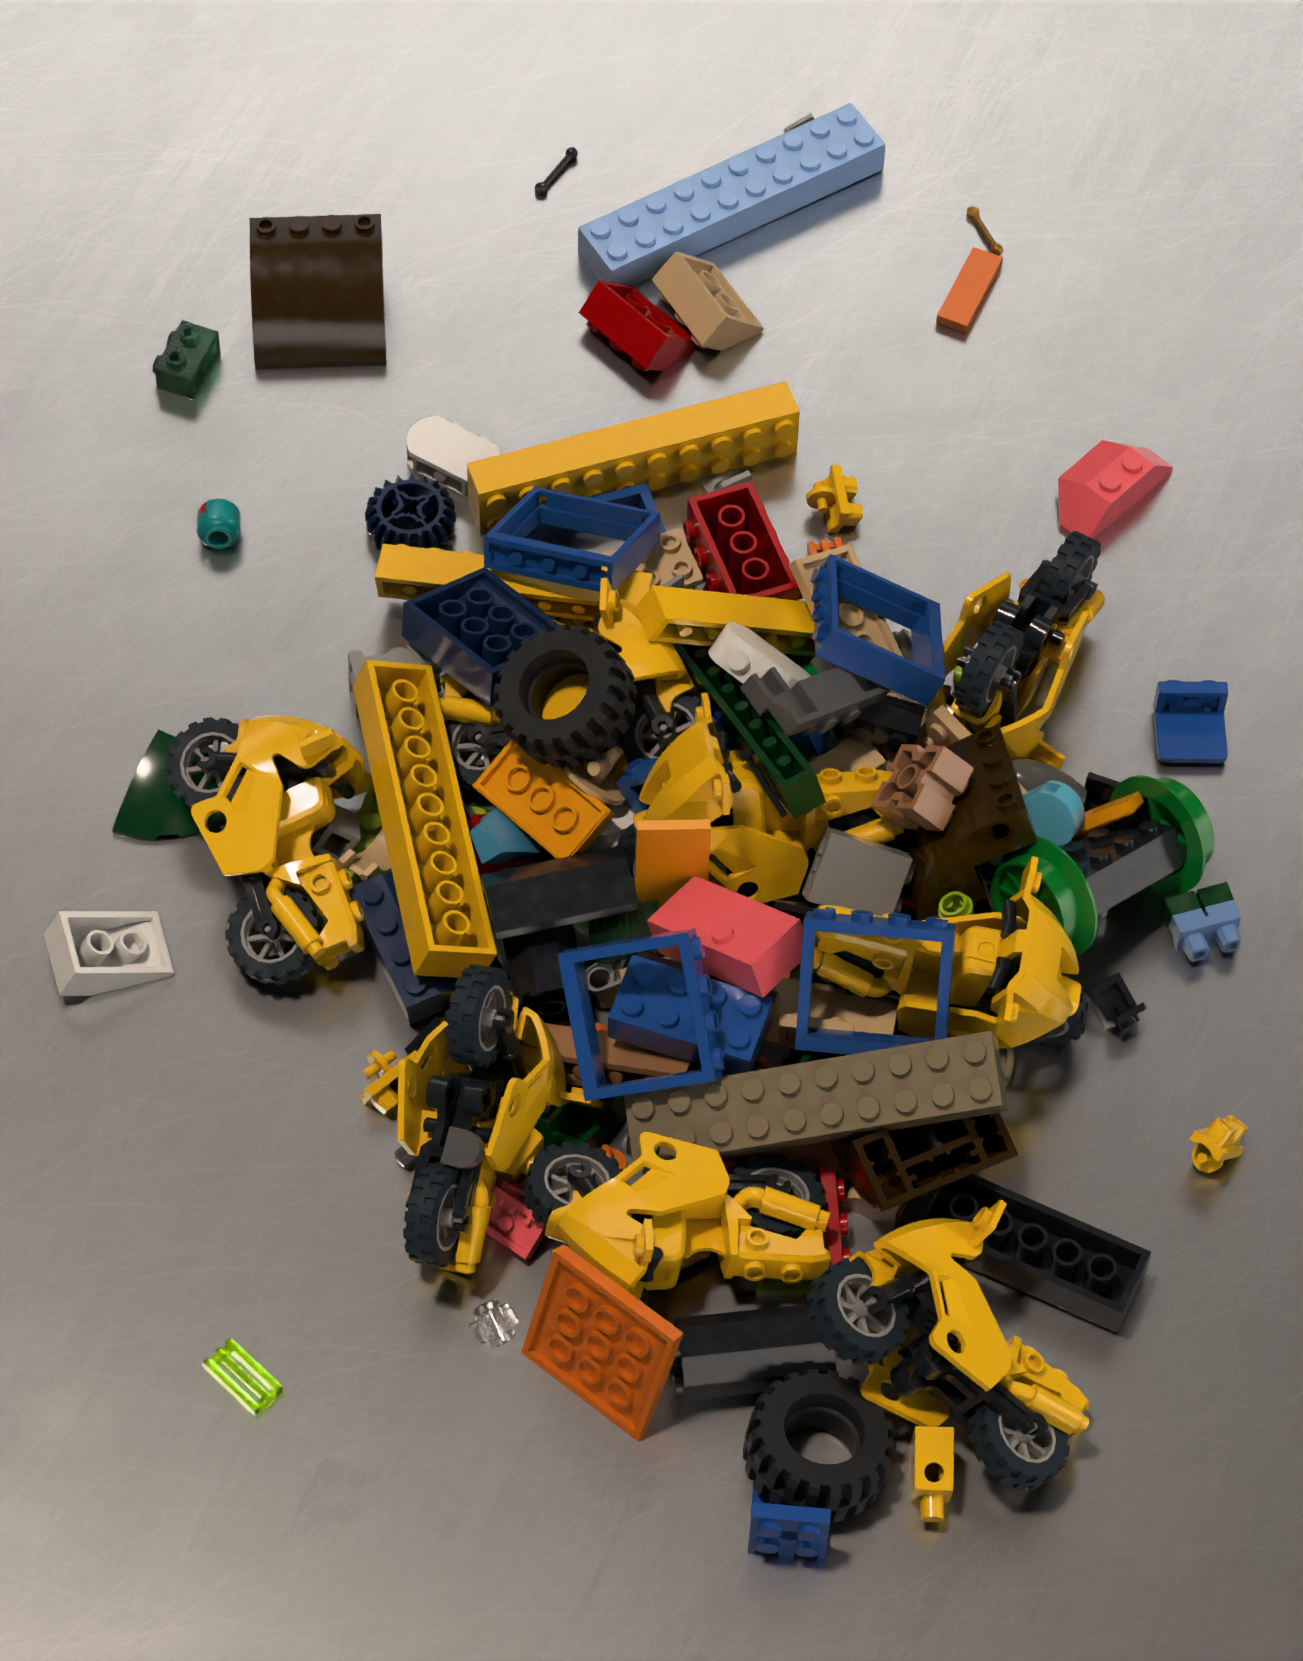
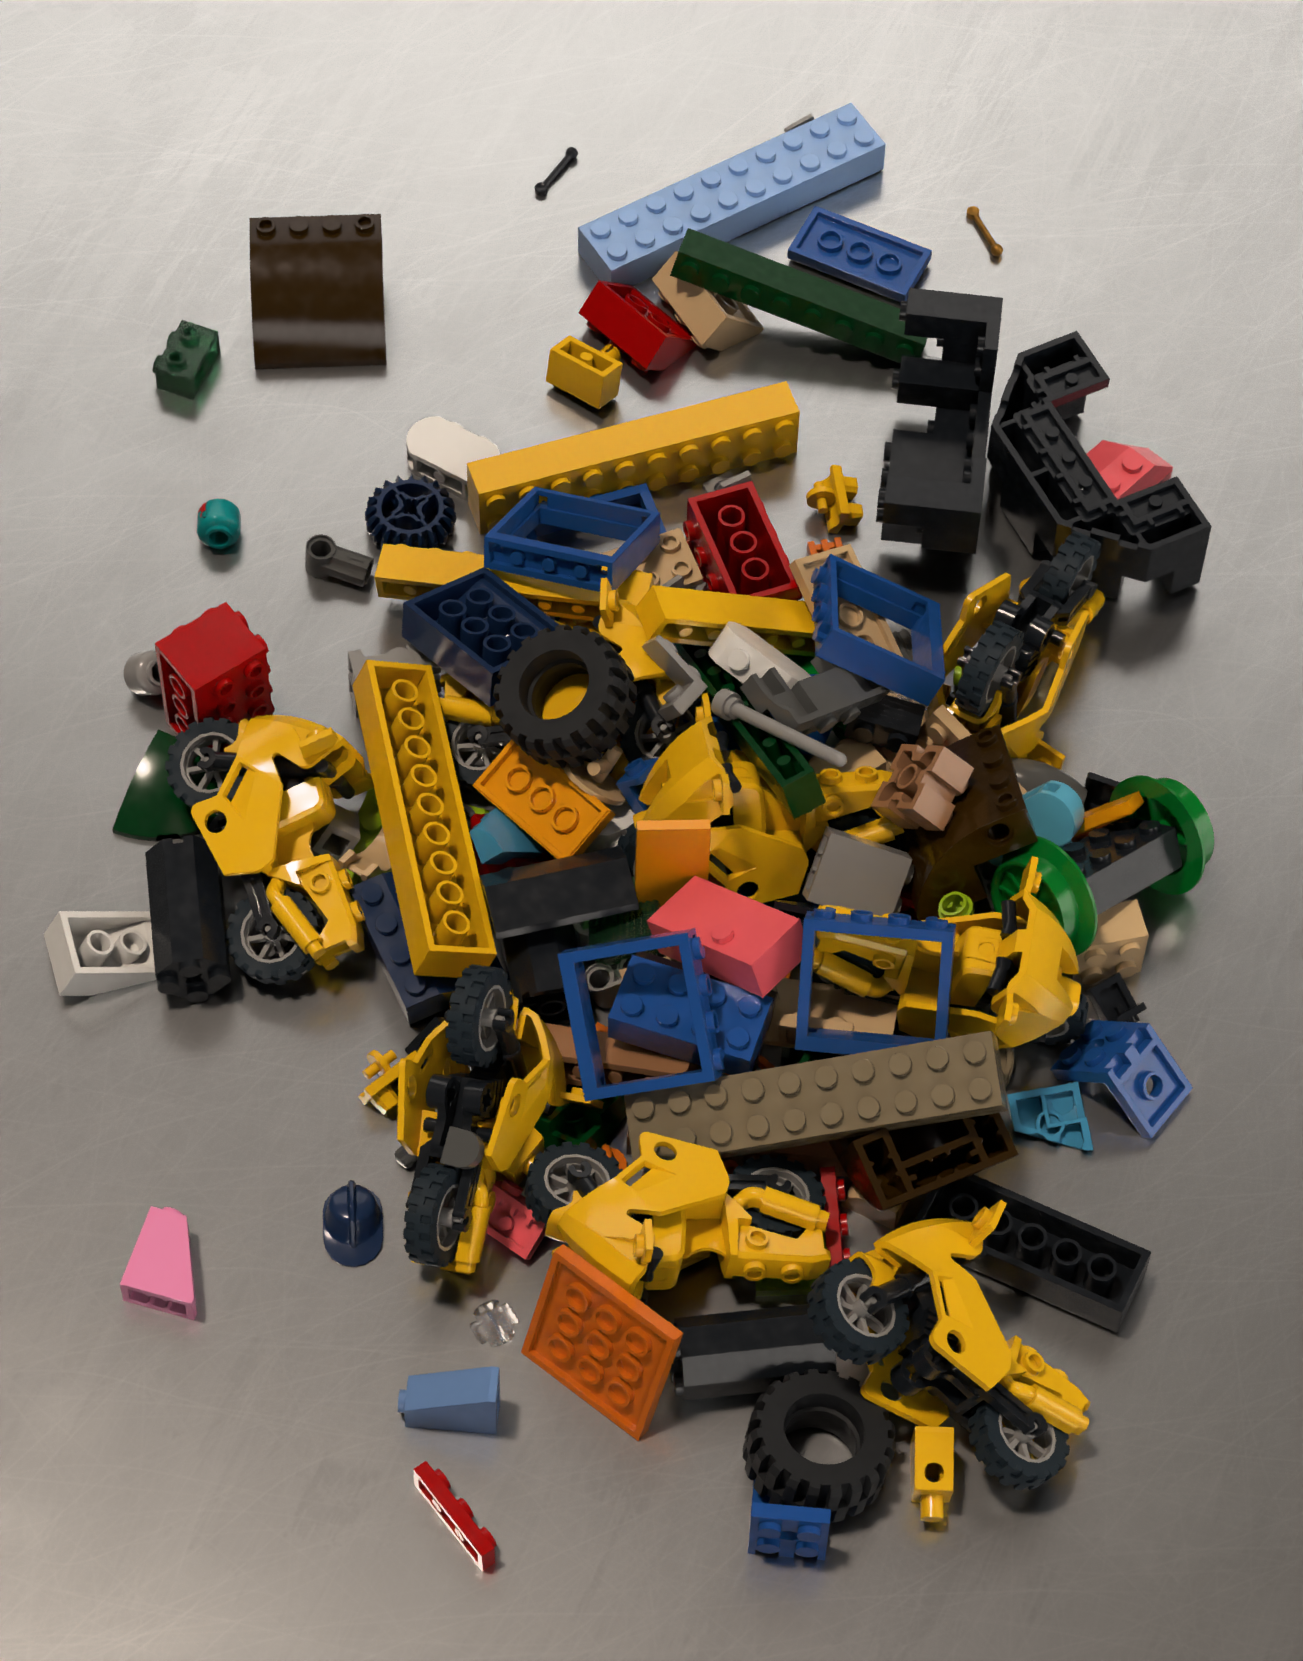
(142, 674): none -> light grey head
(161, 1265): none -> bright pink slope
(187, 919): none -> black brick
(214, 671): none -> red brick
(257, 1370): clear neon green tile -> none
(336, 561): none -> dark grey piece
(352, 1225): none -> dark blue piece
(453, 1400): none -> medium blue slope
(455, 1514): none -> red plate
(585, 371): none -> yellow brick
(686, 677): none -> light grey bracket
(729, 706): none -> light grey piece
(747, 756): black piece -> none
(794, 296): none -> dark green brick
(859, 254): none -> blue plate
(939, 476): none -> black brick
(969, 289): orange tile -> none
(1052, 1115): none -> dark azure slope
(1058, 490): none -> black brick
(1117, 945): none -> tan brick
(1124, 1059): none -> blue bracket
(1190, 721): blue bracket -> none
(1202, 919): medium blue hips -> none
(1217, 1143): yellow hips -> none

